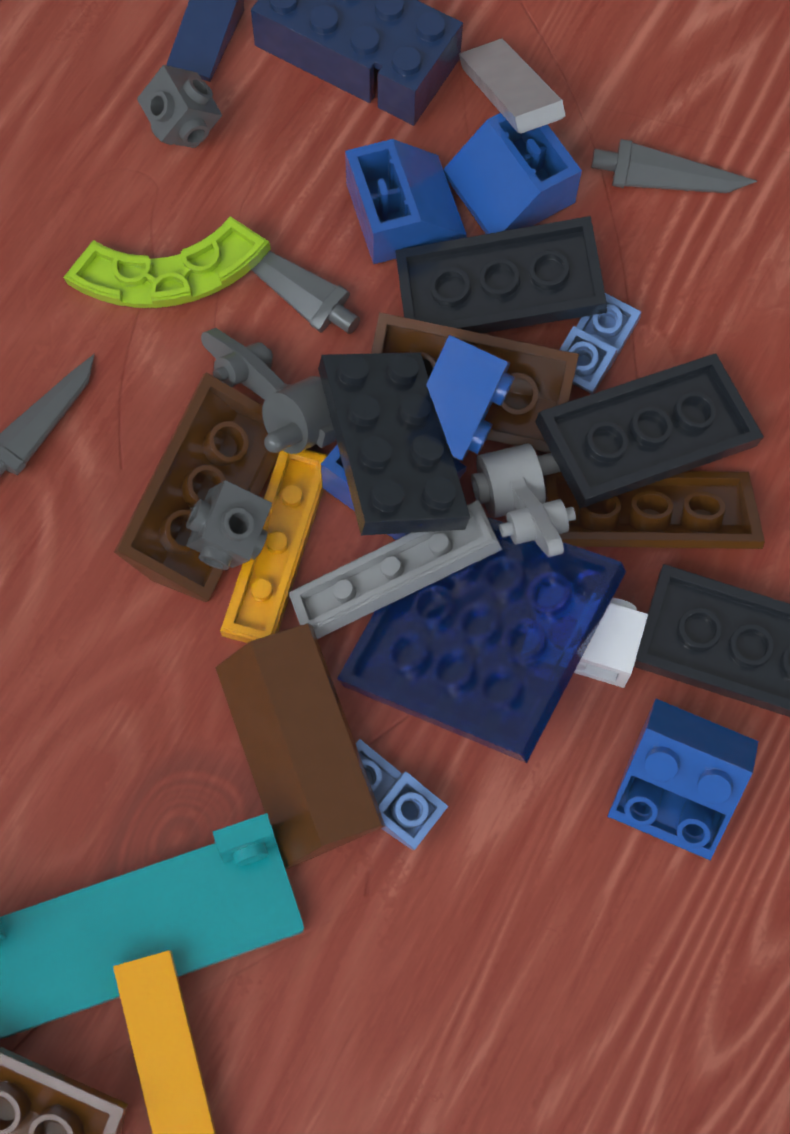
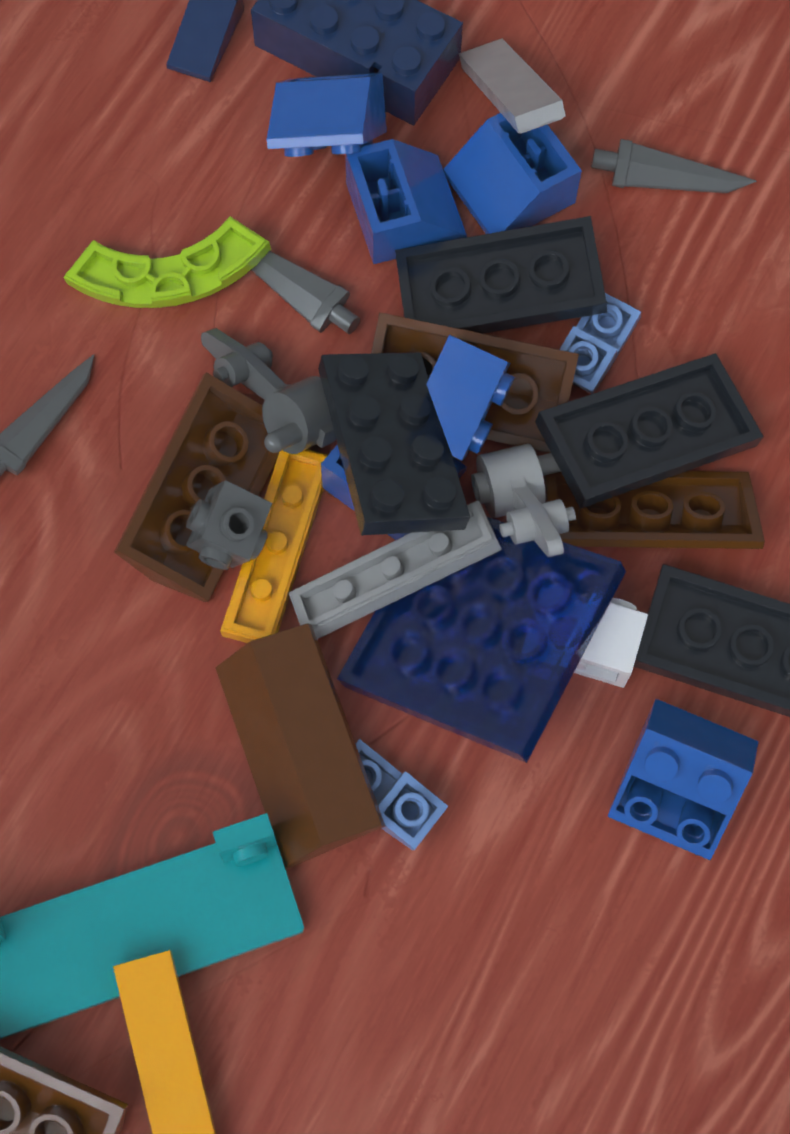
(179, 107): dark grey brick -> none
(327, 112): none -> blue slope

